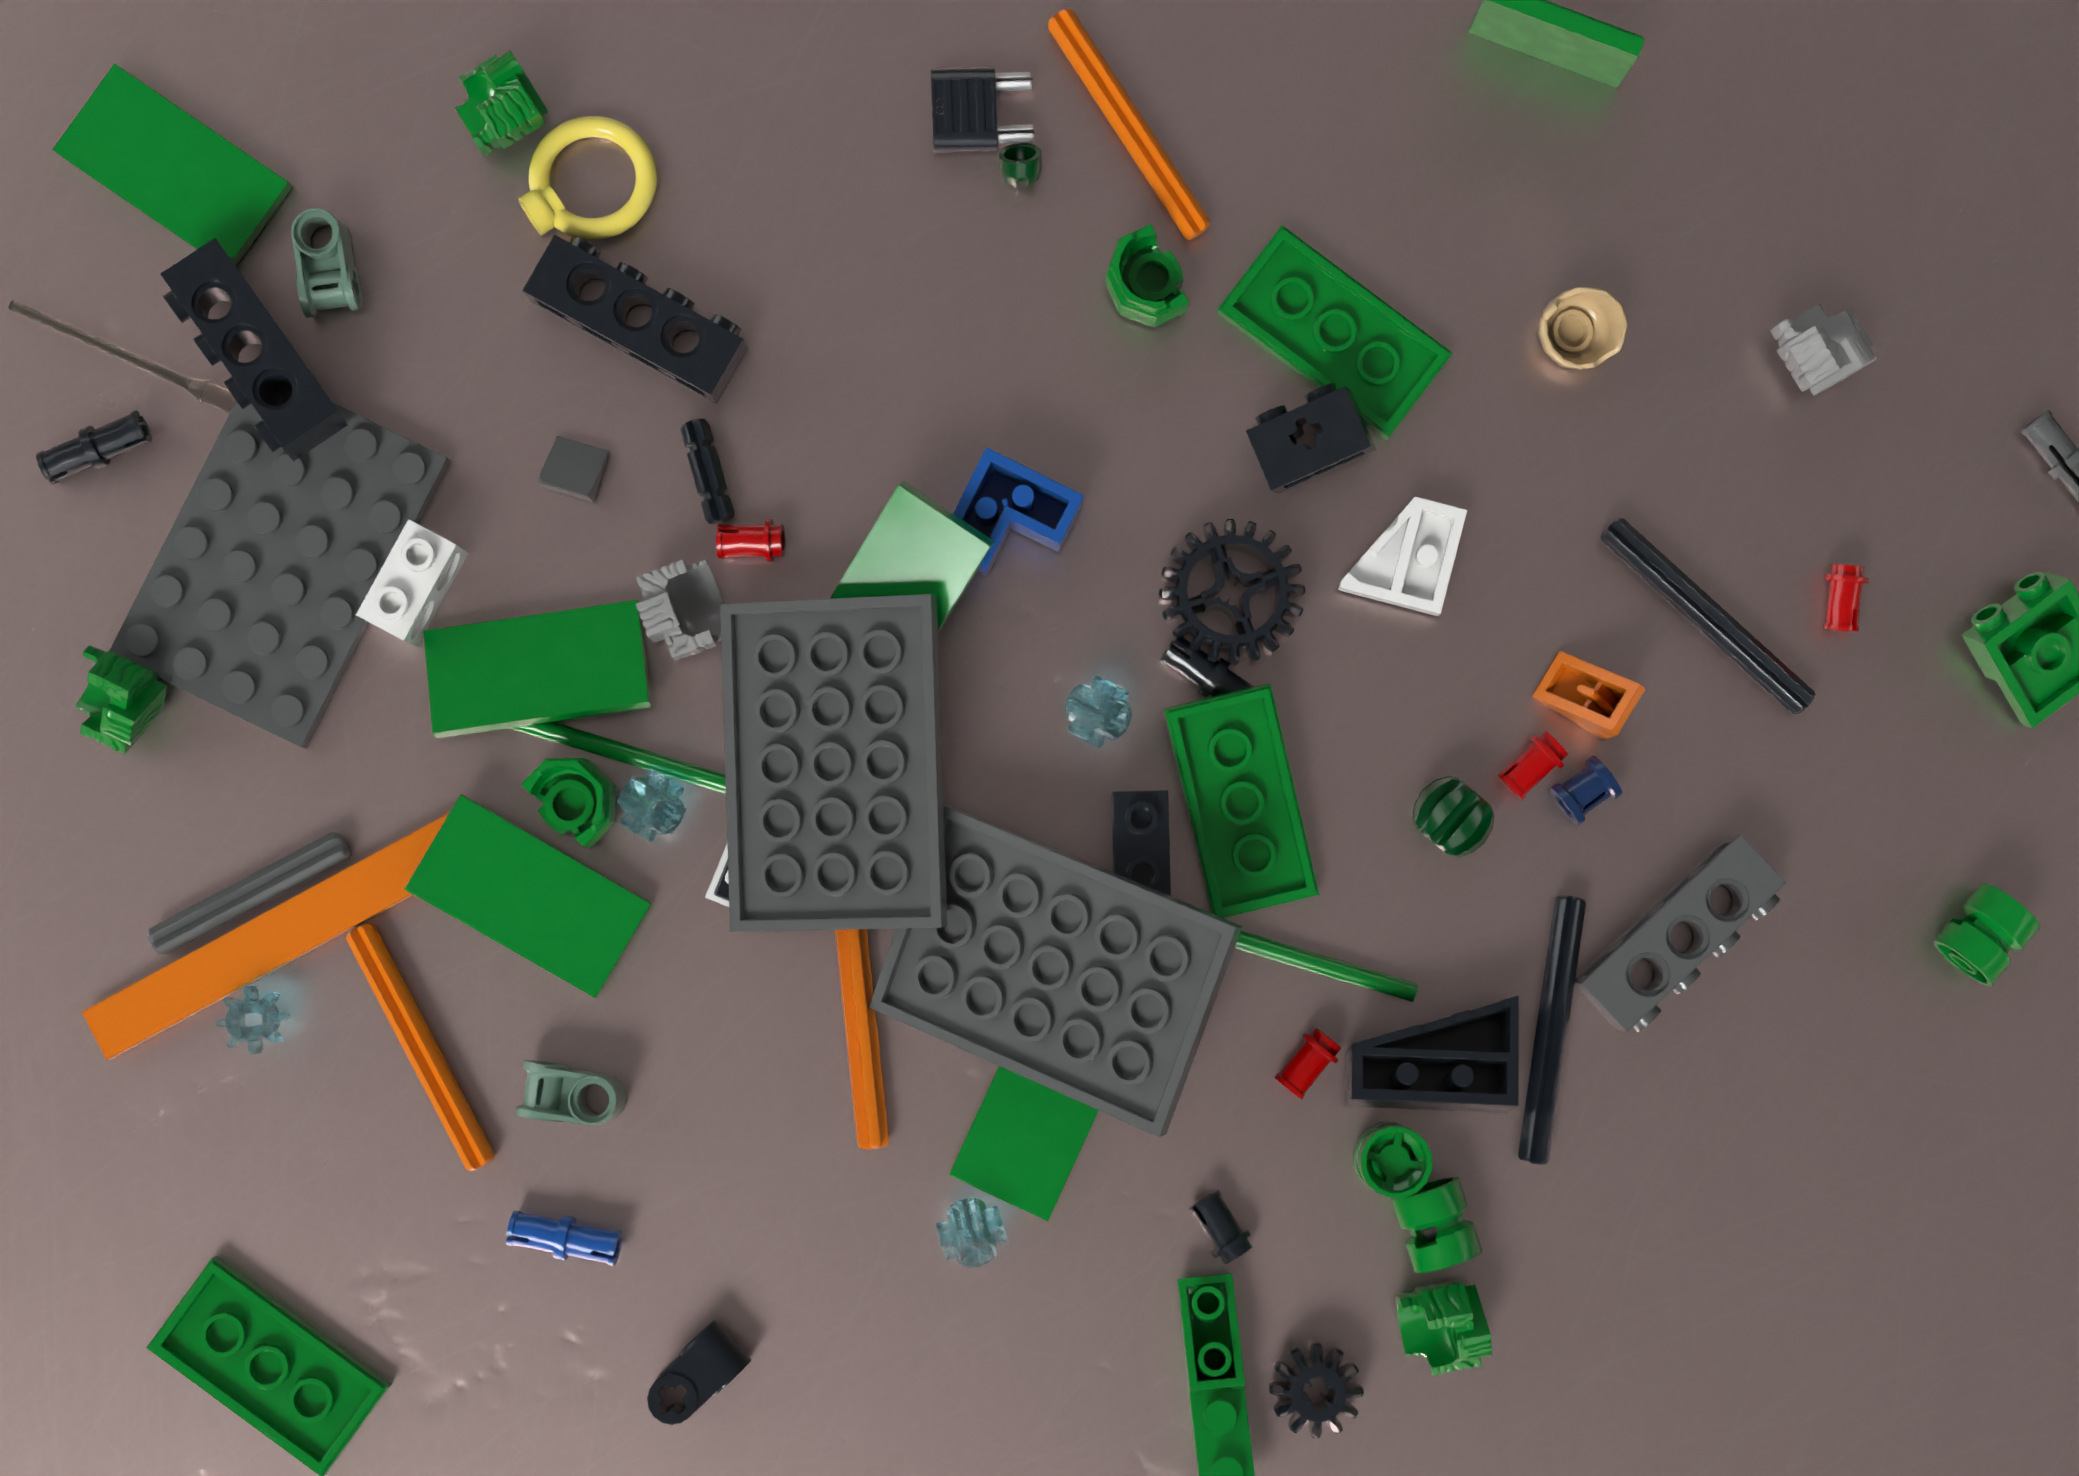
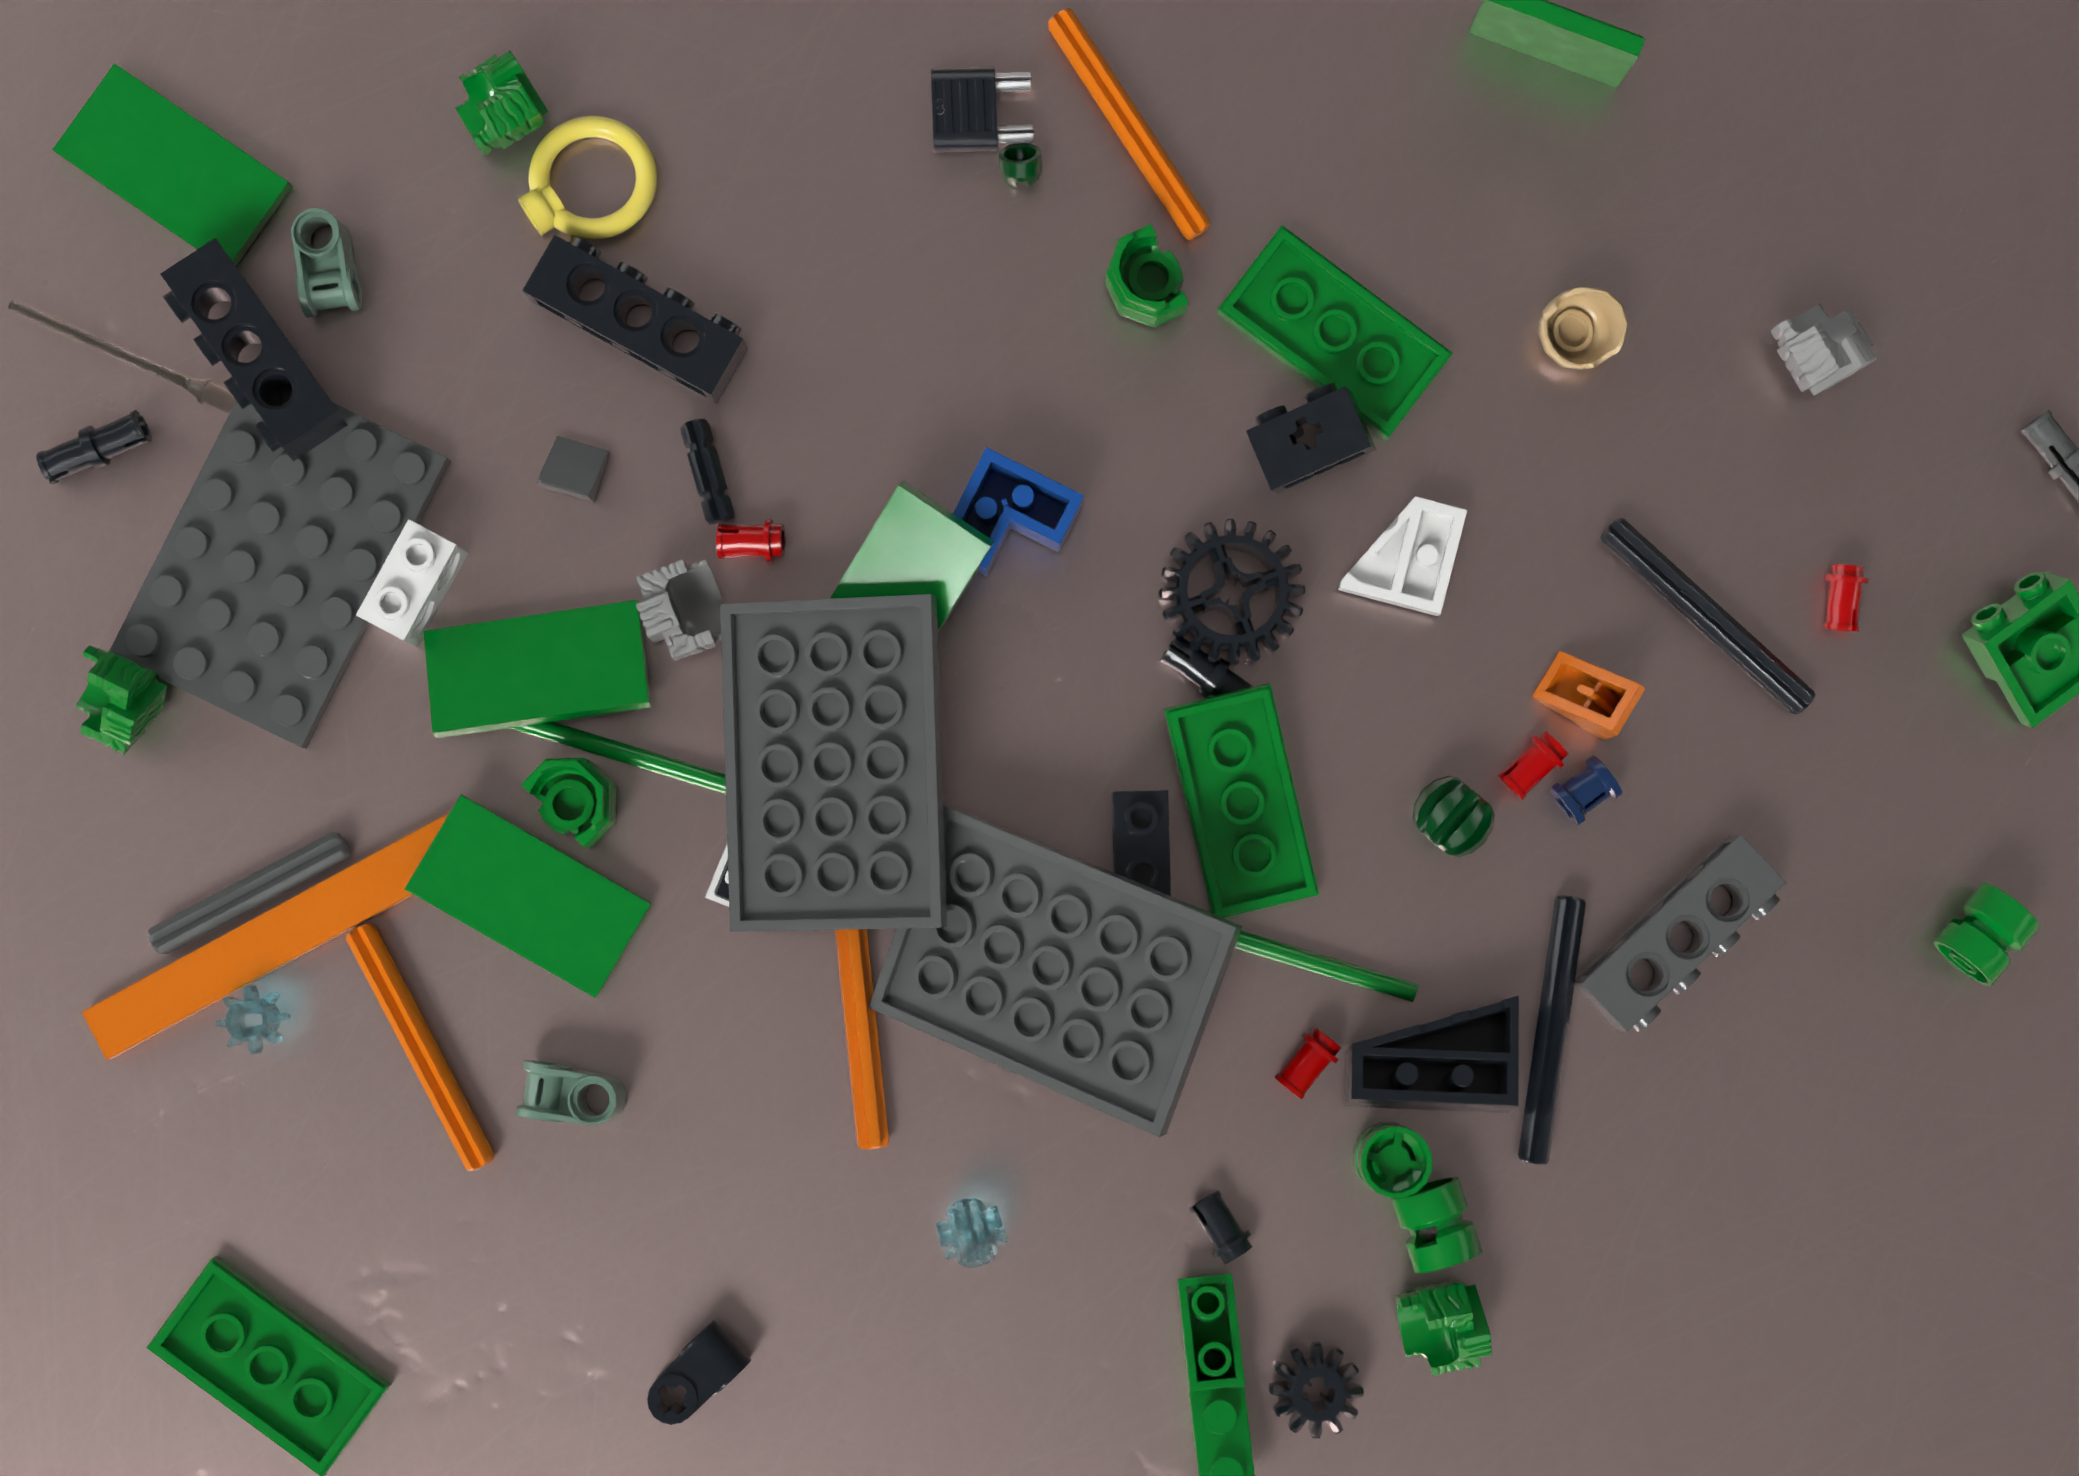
(564, 1237): blue pin -> none
(651, 805): clear light blue gear -> none
(1023, 1143): green tile -> none
(1098, 711): clear light blue gear -> none

